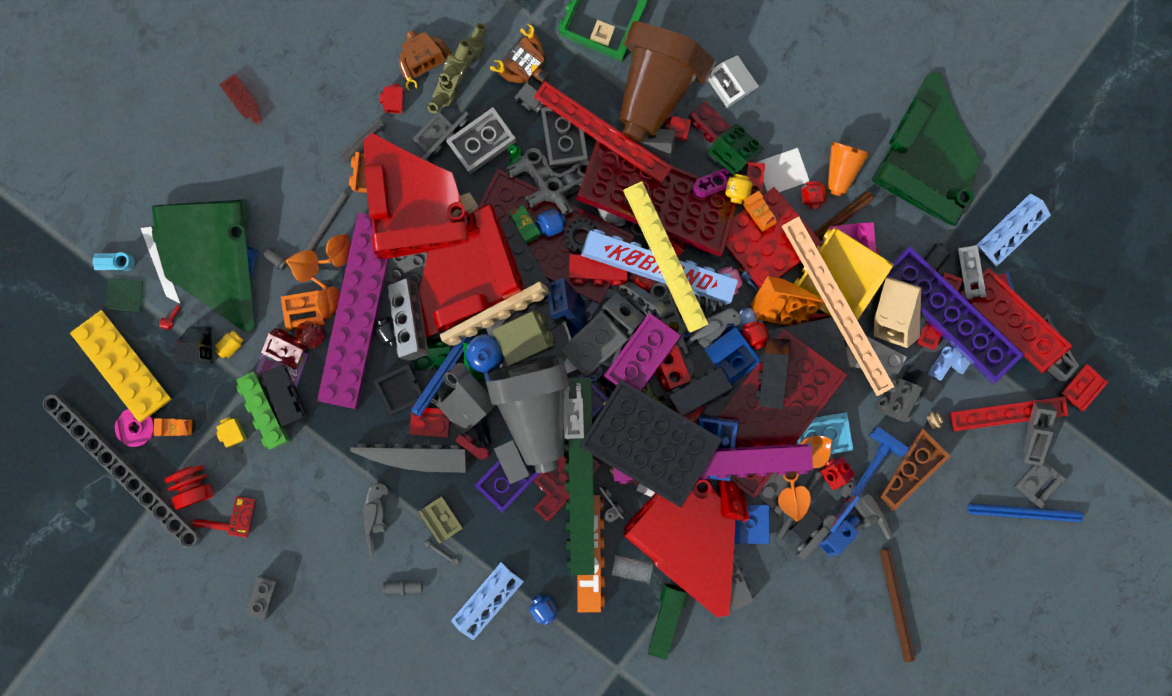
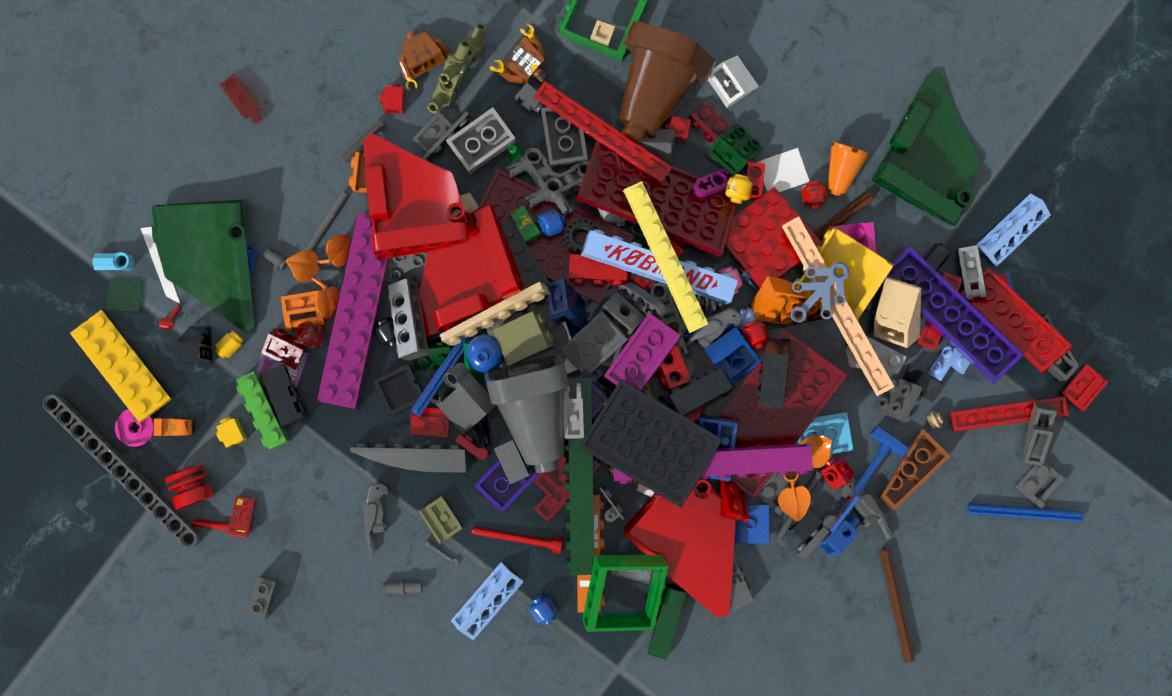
(553, 544): none -> red piece
(624, 622): none -> green window
(759, 211): orange leg -> none
(822, 289): none -> sand blue plant

